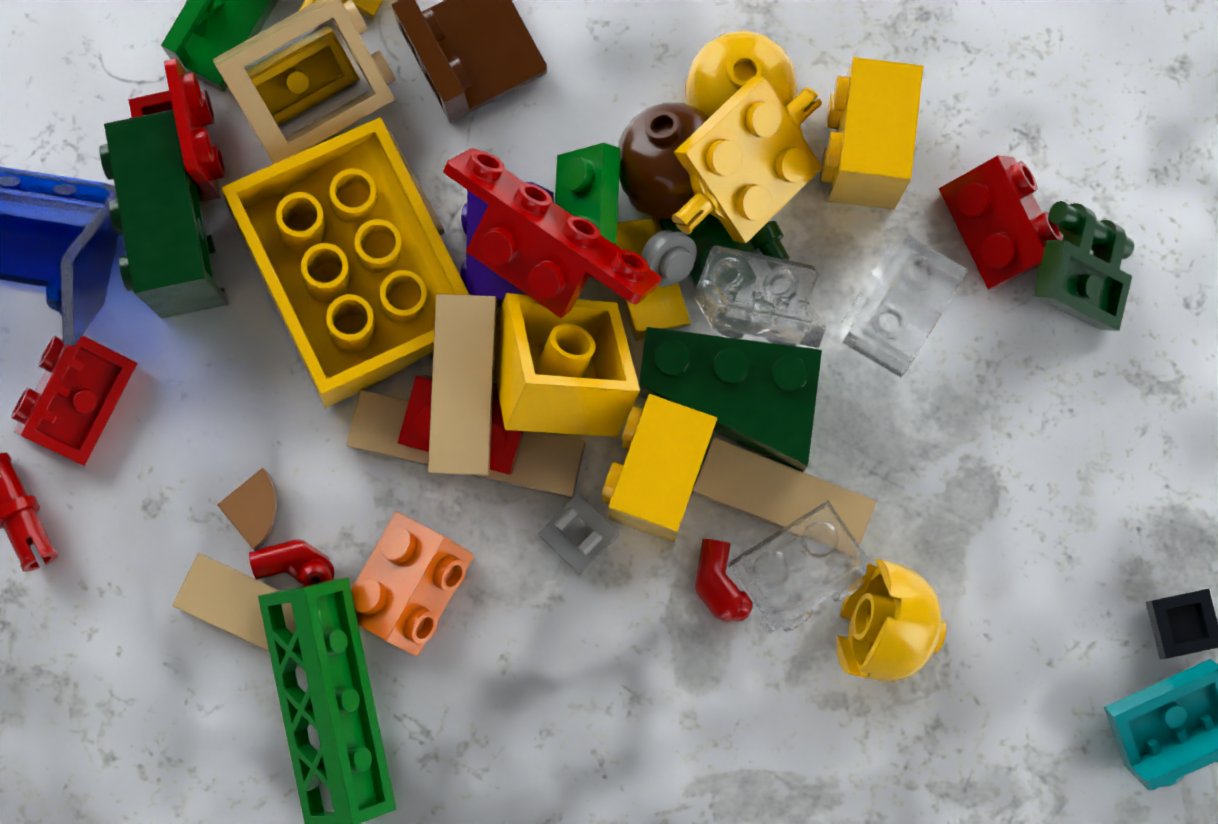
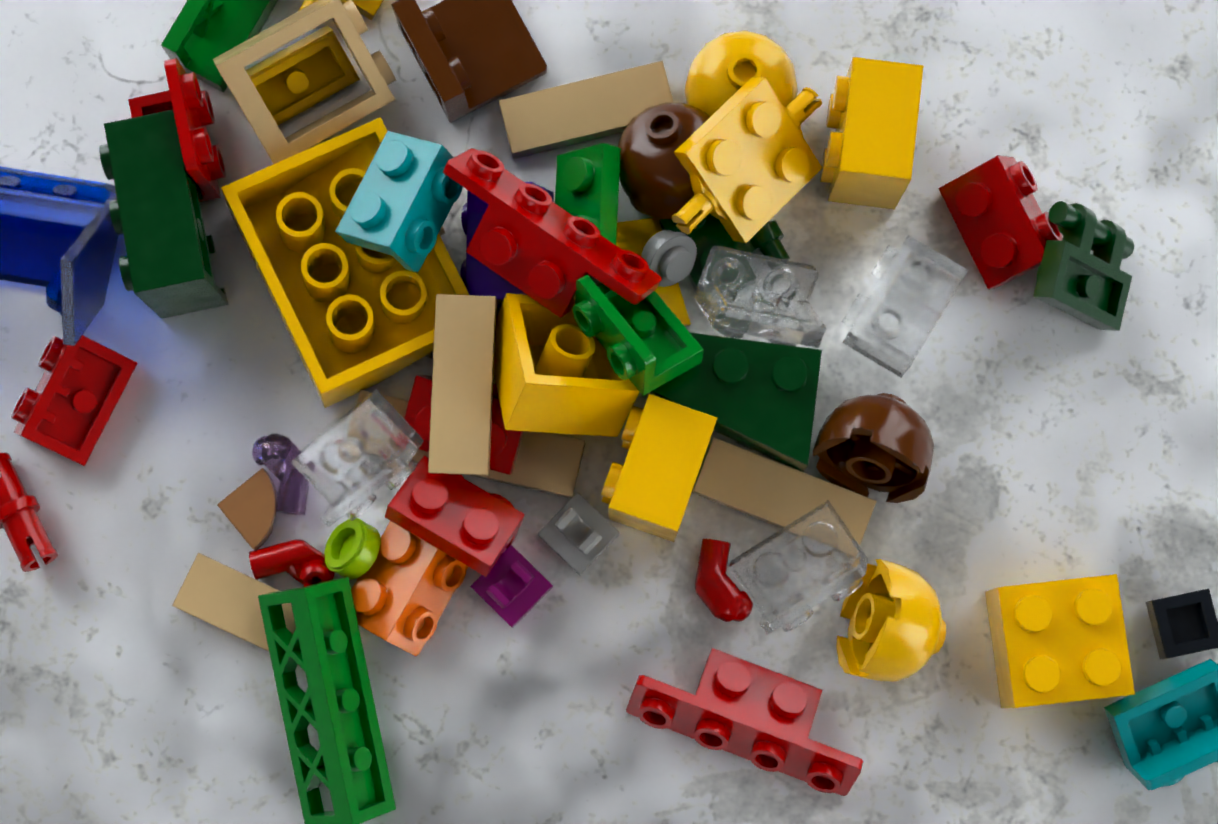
(276, 454): none -> clear purple arm
(352, 548): none -> lime tile
(358, 456): none -> clear bracket
(401, 200): none -> teal bracket
(455, 517): none -> red bracket
(512, 586): none -> magenta tile
(582, 109): none -> tan tile
(640, 339): none -> green bracket
(751, 716): none -> red bracket
(876, 446): none -> reddish brown cylinder
(1059, 641): none -> yellow brick

